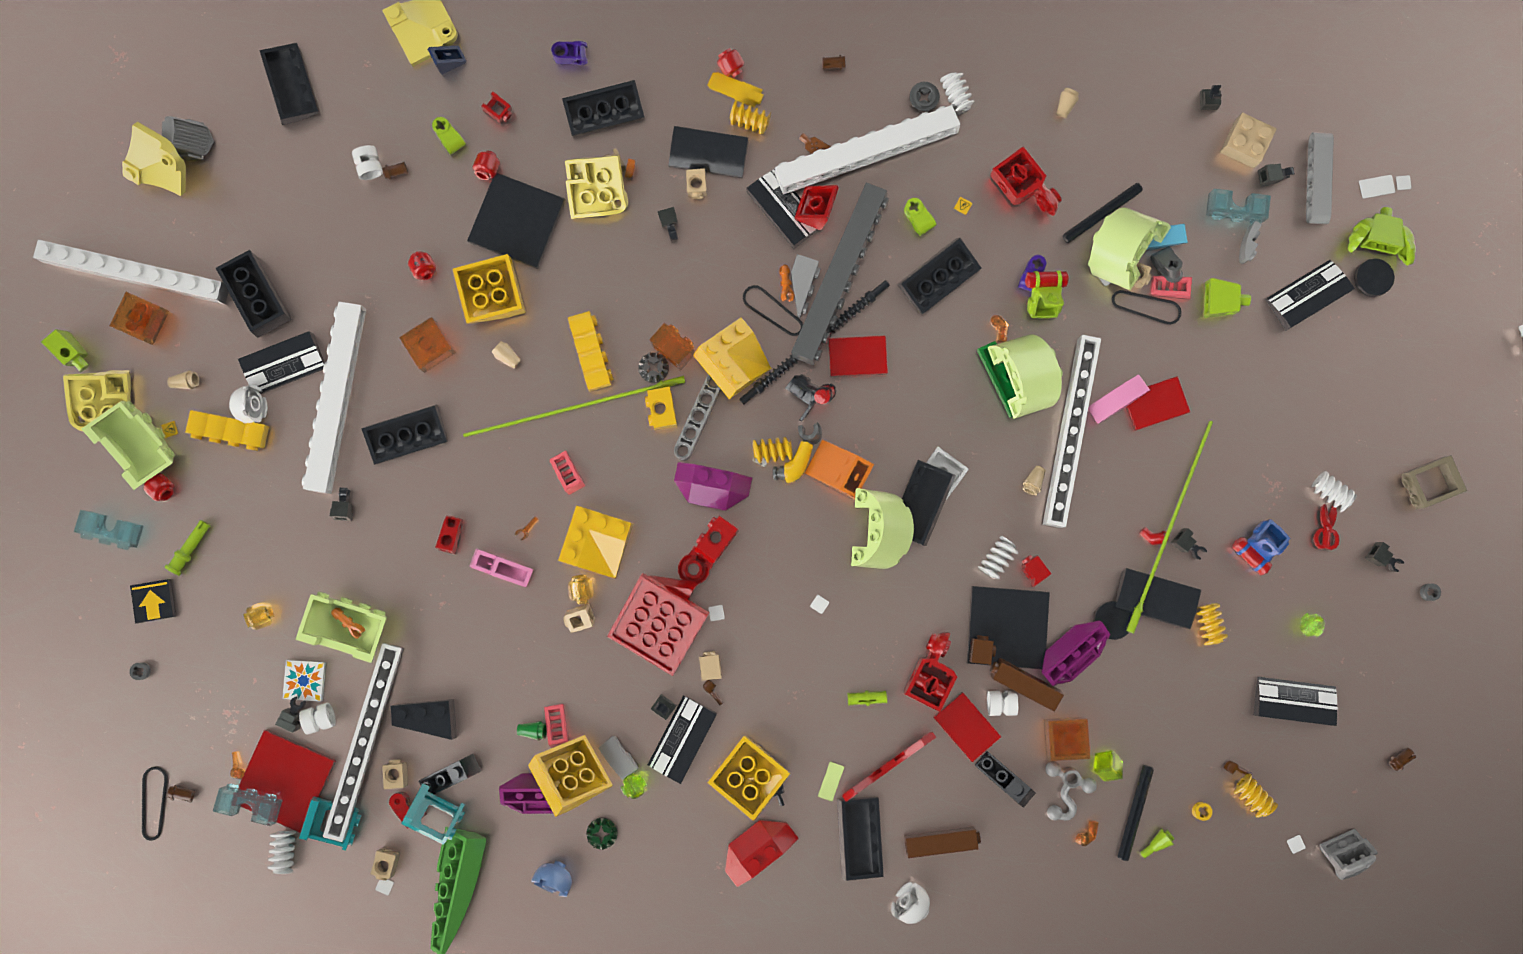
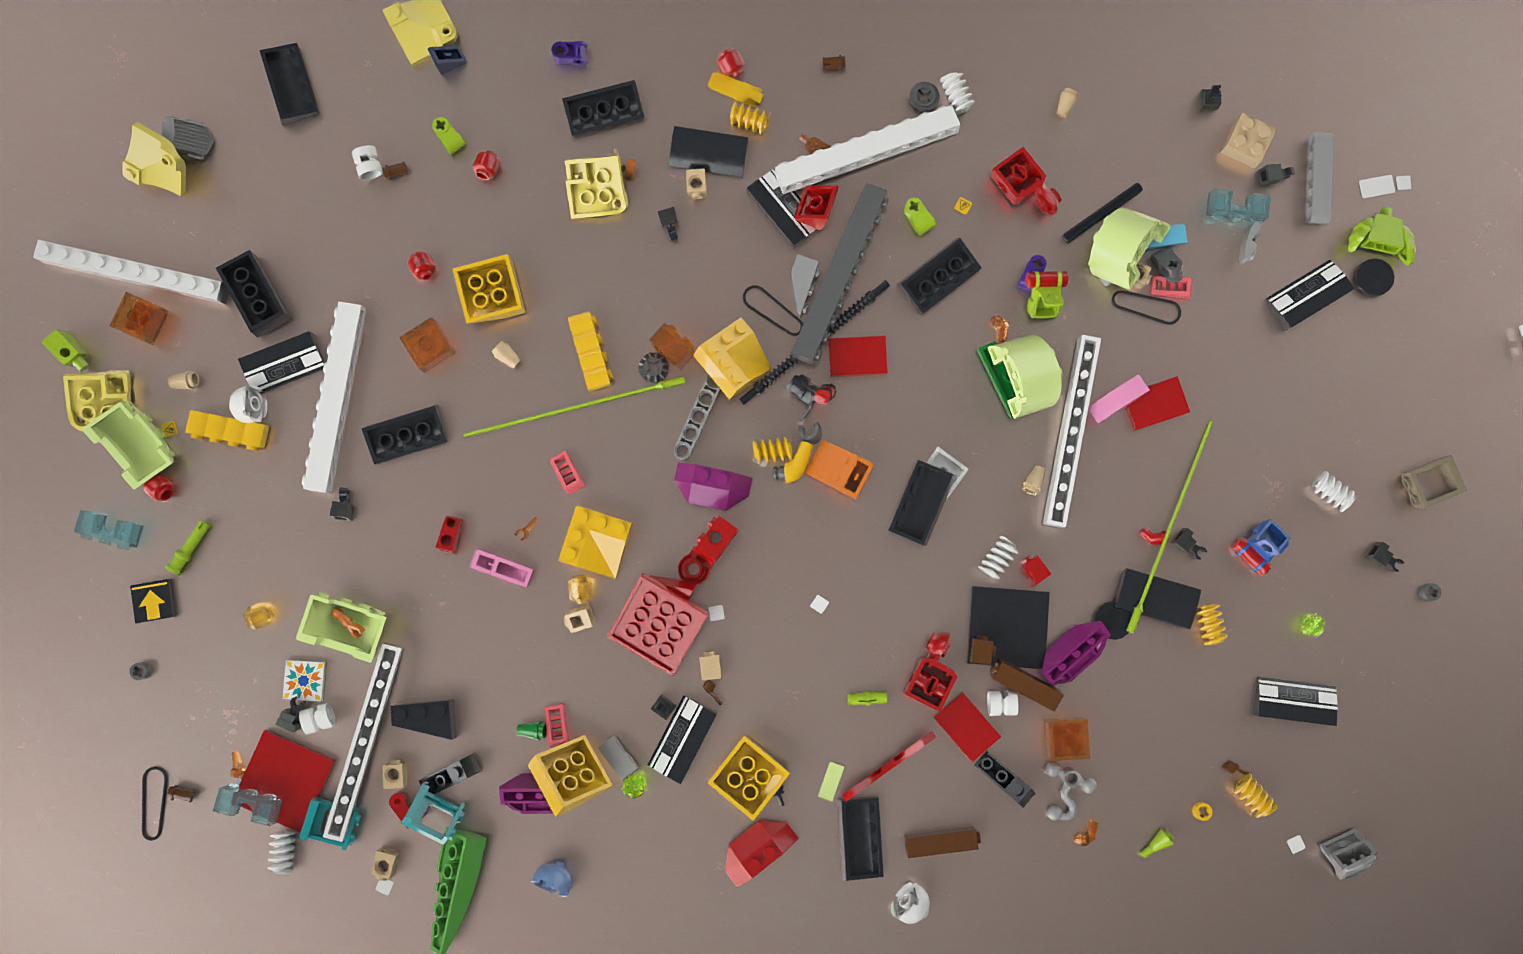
(498, 108): red window -> none
(516, 220): black tile -> none
(607, 826): dark green gear -> none
(667, 418): yellow brick -> none
(786, 283): orange piece -> none
(888, 530): yellowish green cylinder -> none
(1108, 765): clear neon green panel -> none
(1135, 813): black axle -> none
(1223, 298): lime torso -> none
(1327, 522): red piece -> none
(1402, 759): reddish brown pin -> none

